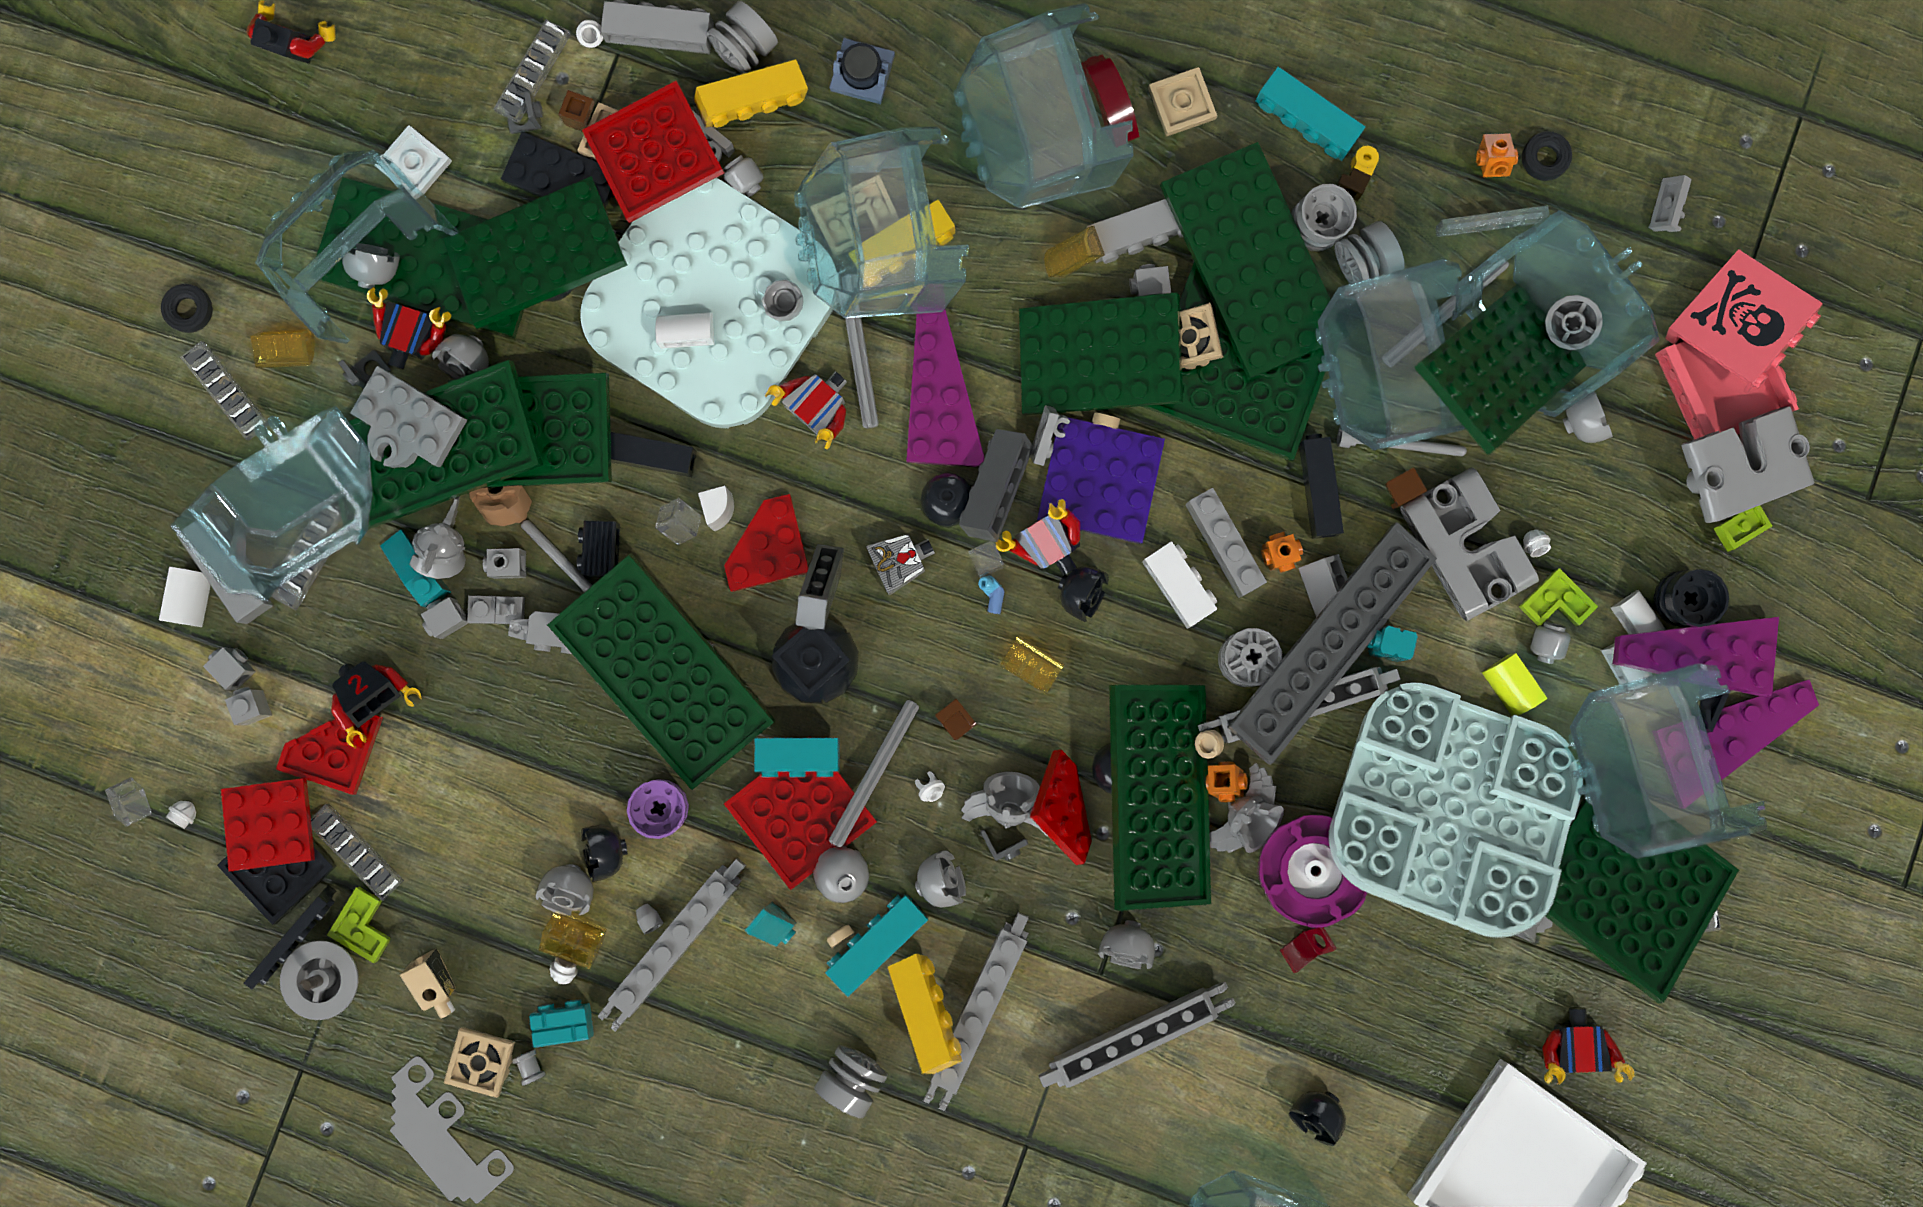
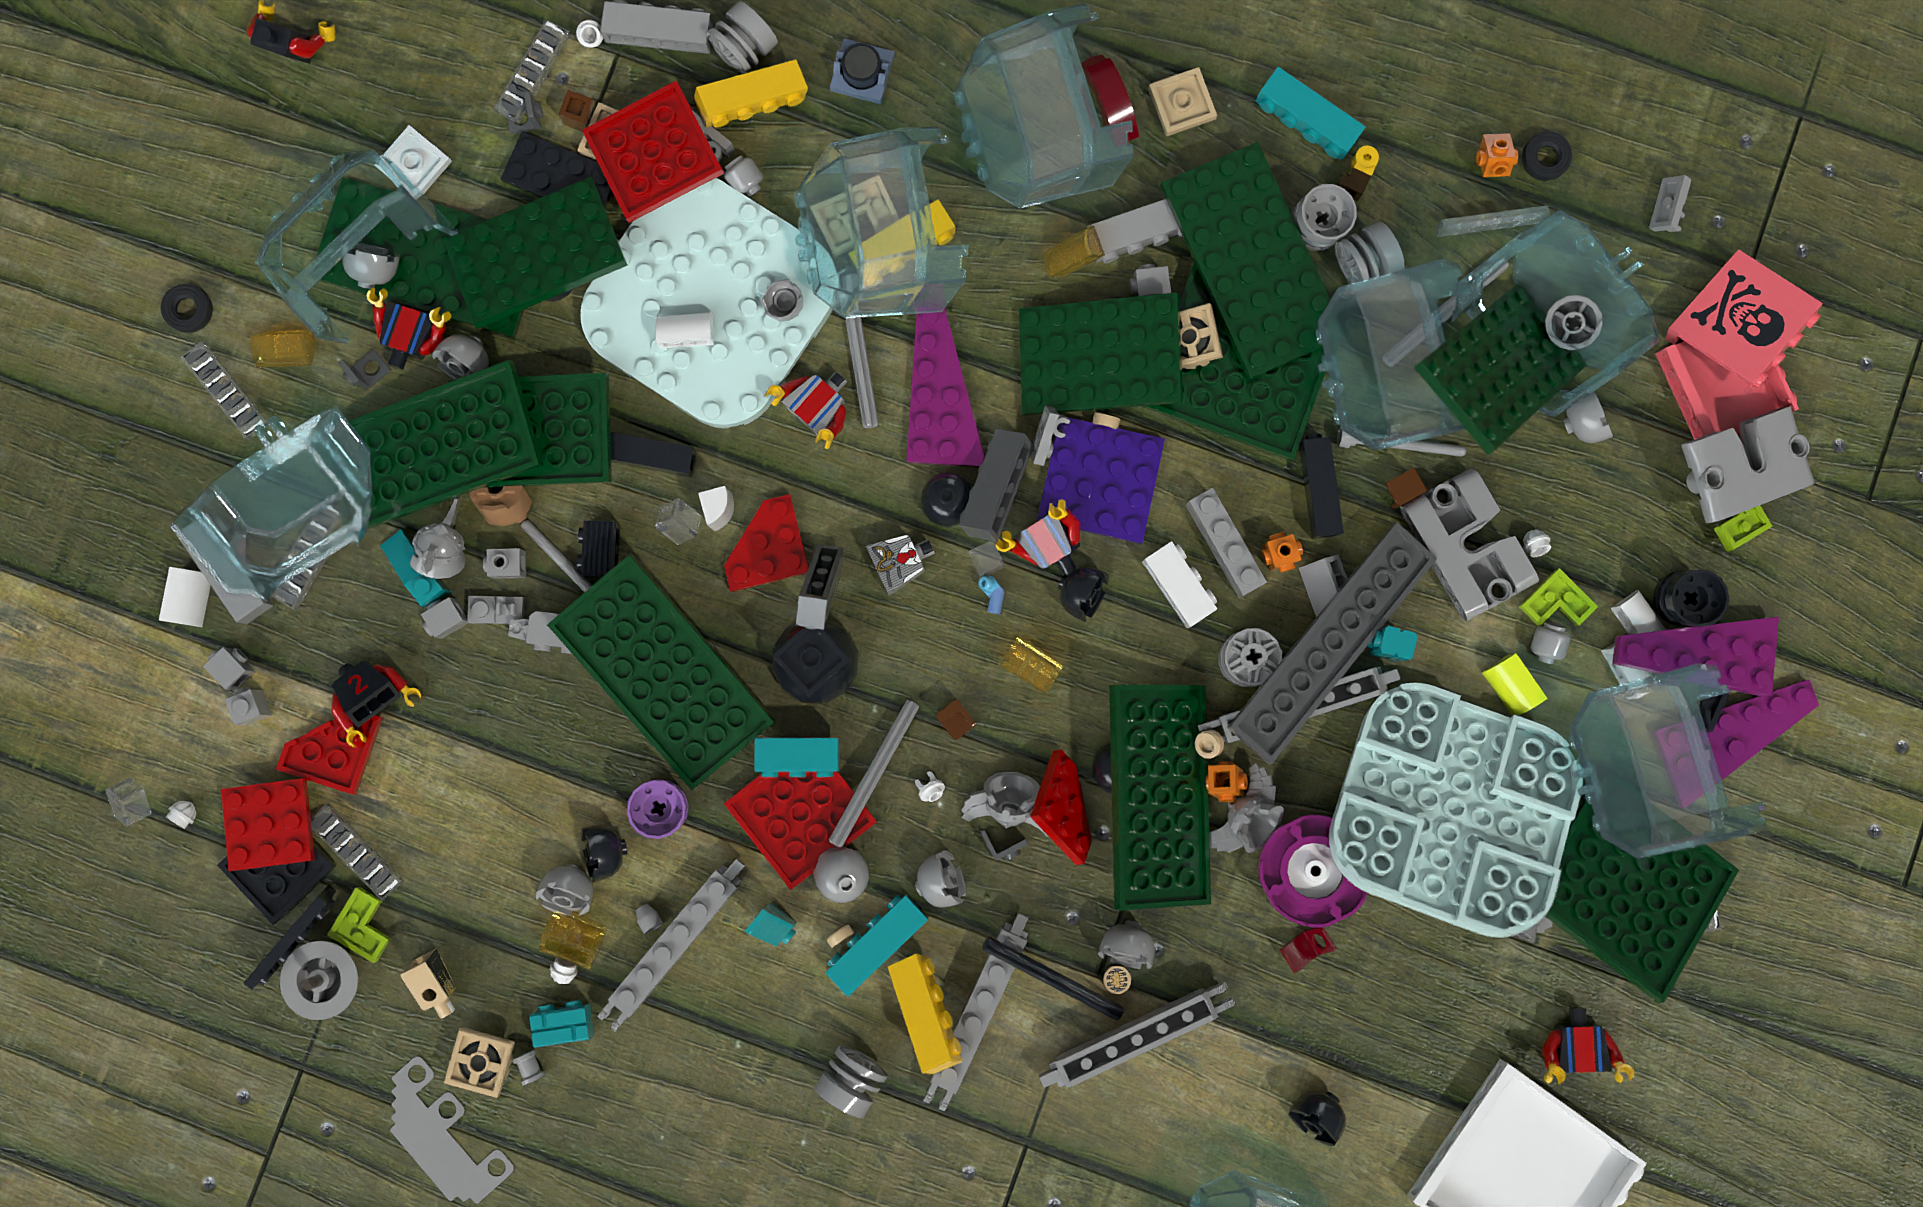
(405, 421): light grey plate -> none
(1052, 978): none -> black axle
(1116, 979): none -> tan tile

